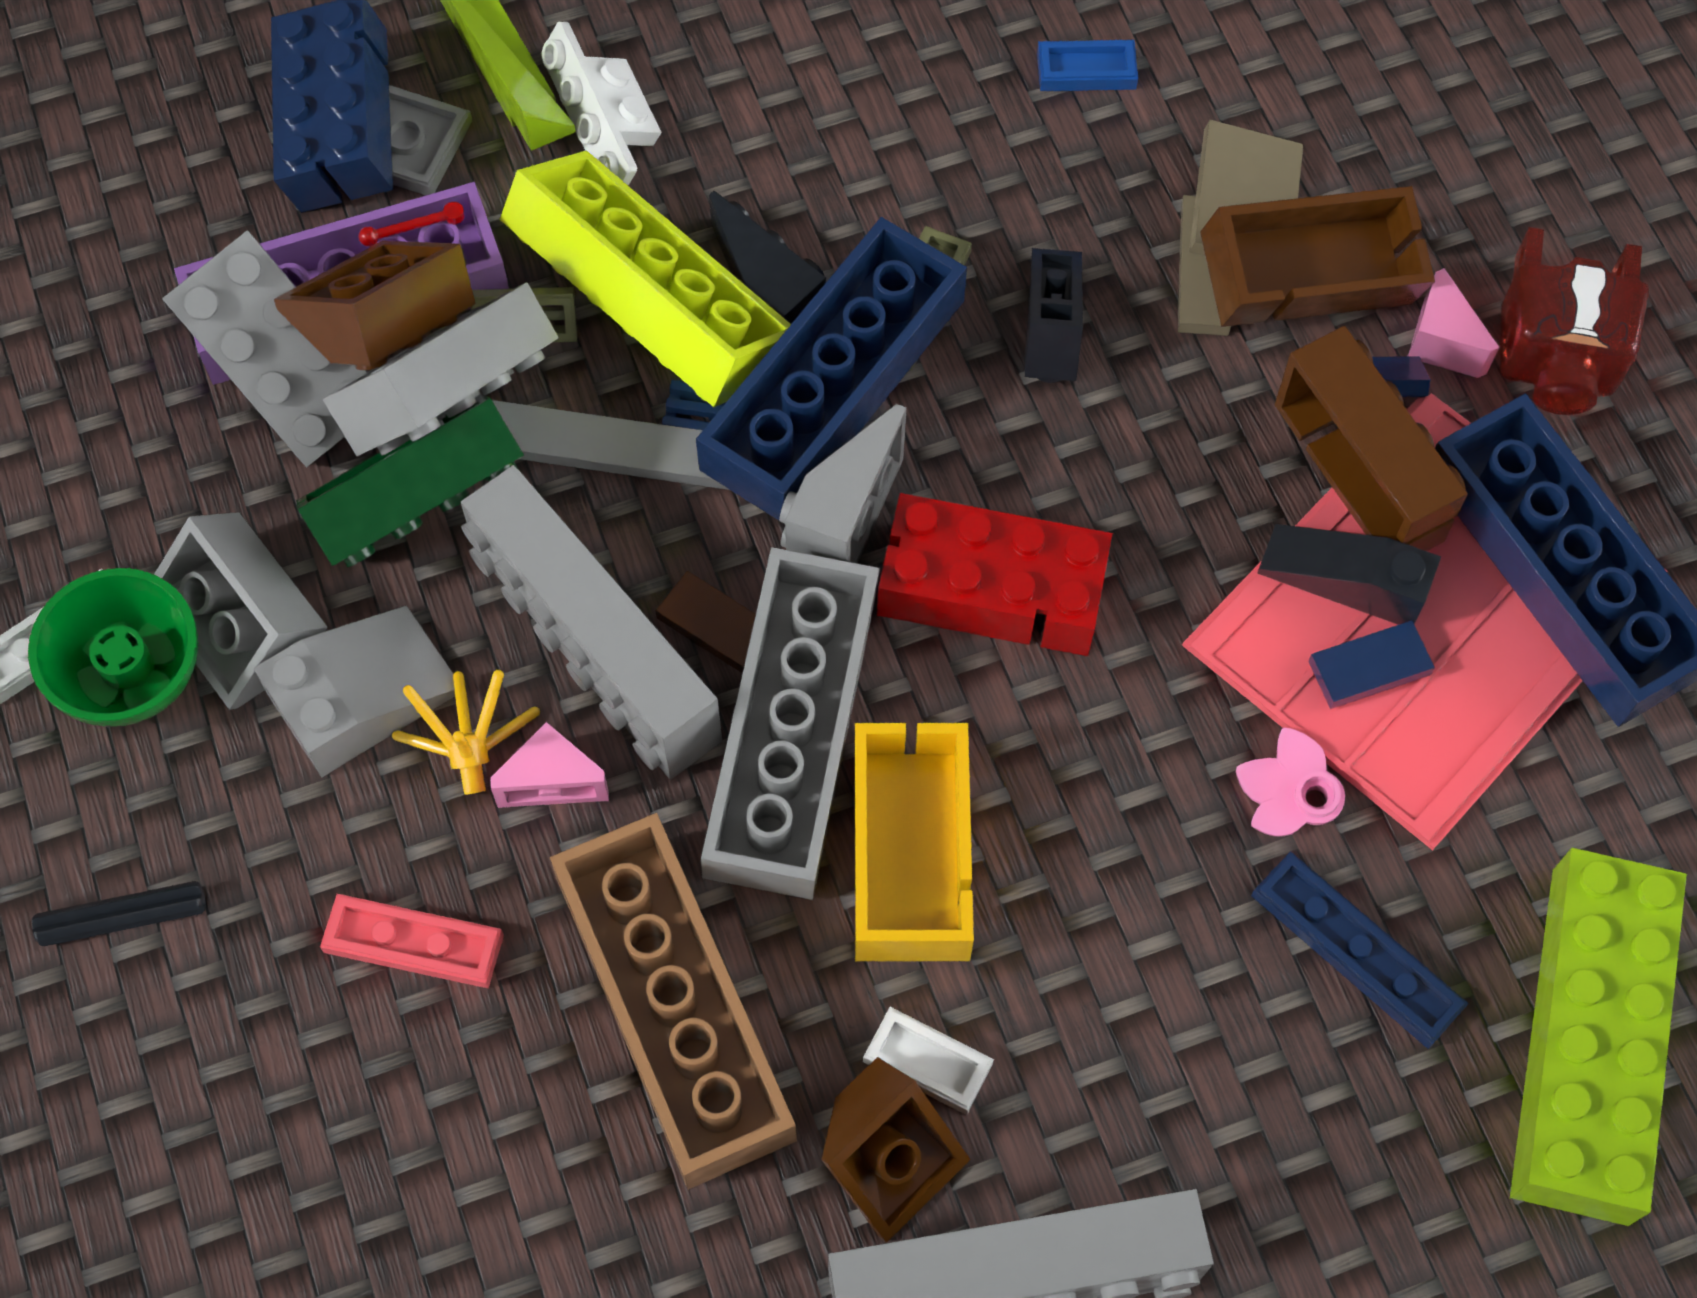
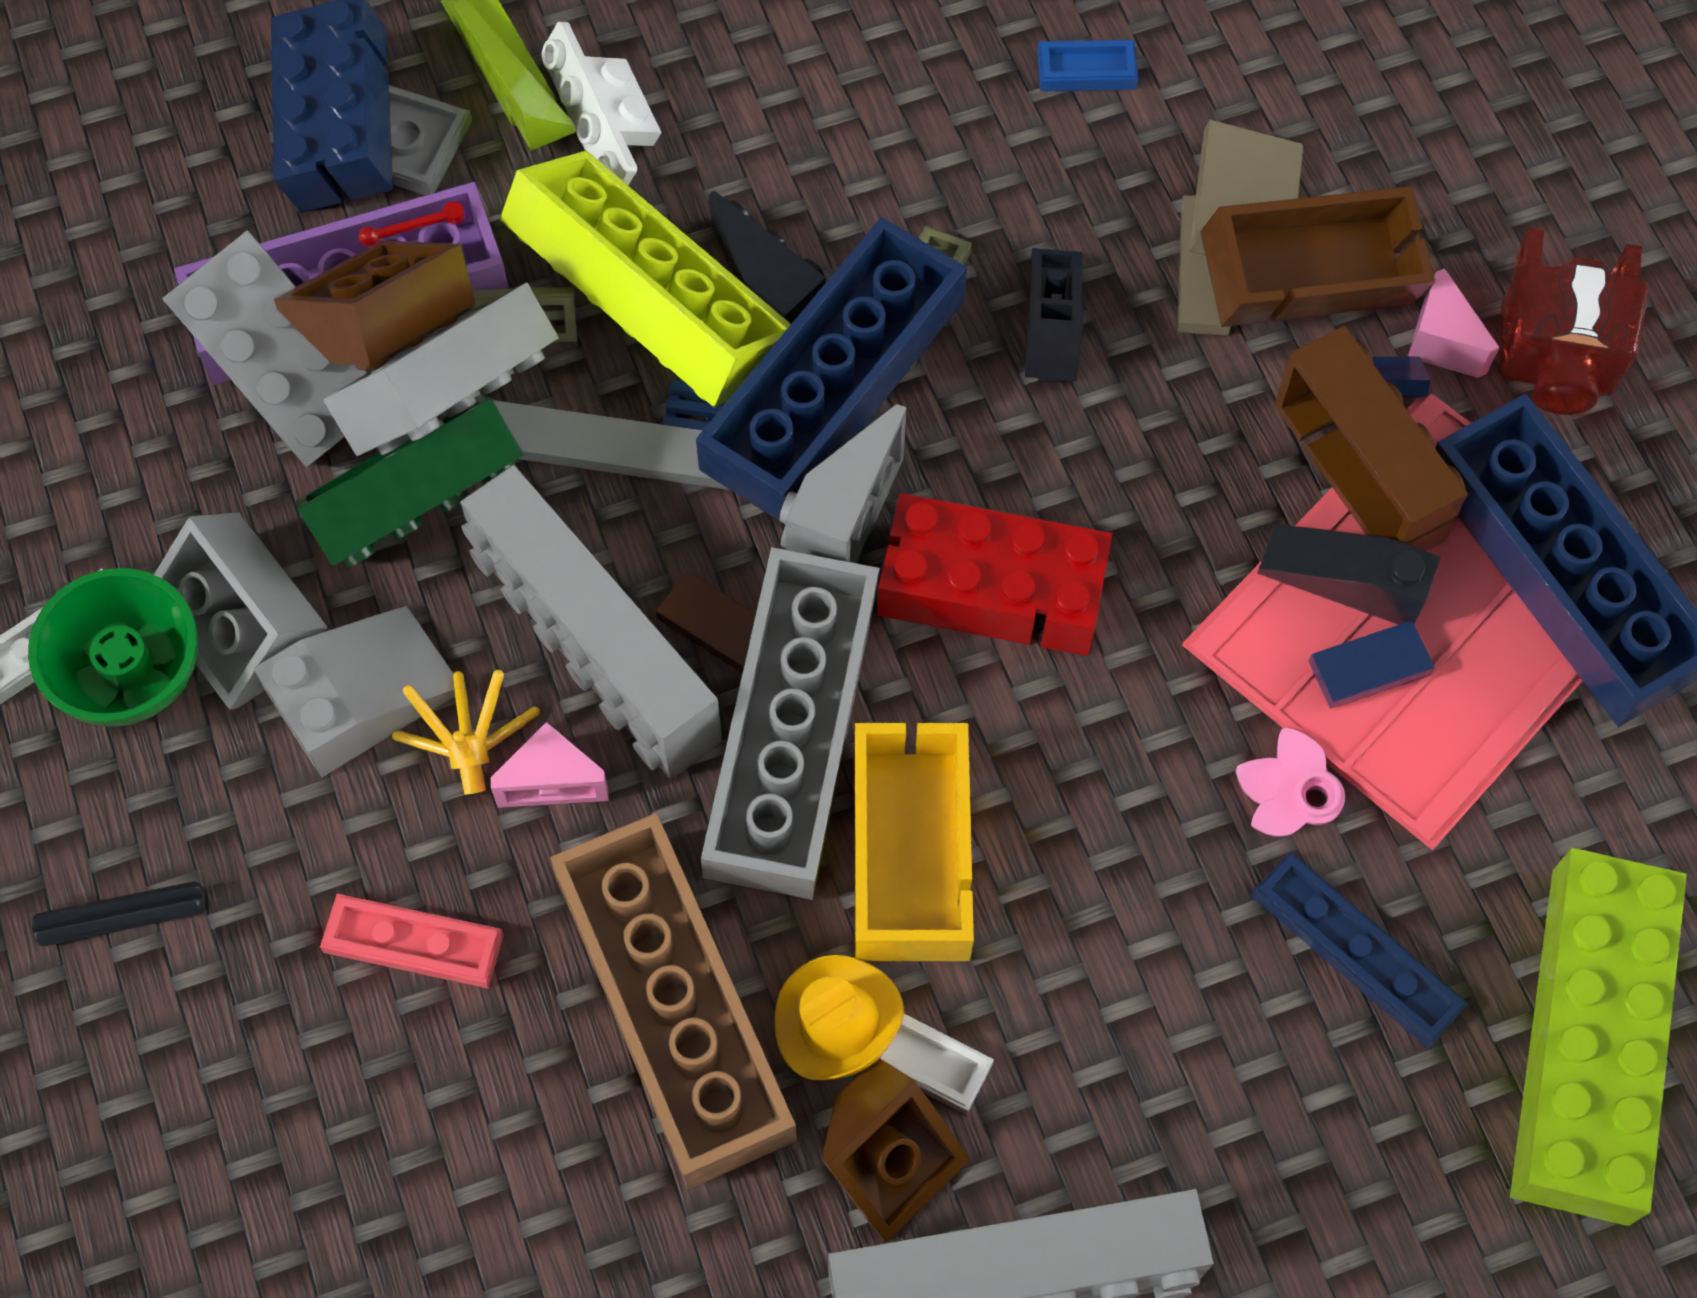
(836, 1017): none -> yellow hat

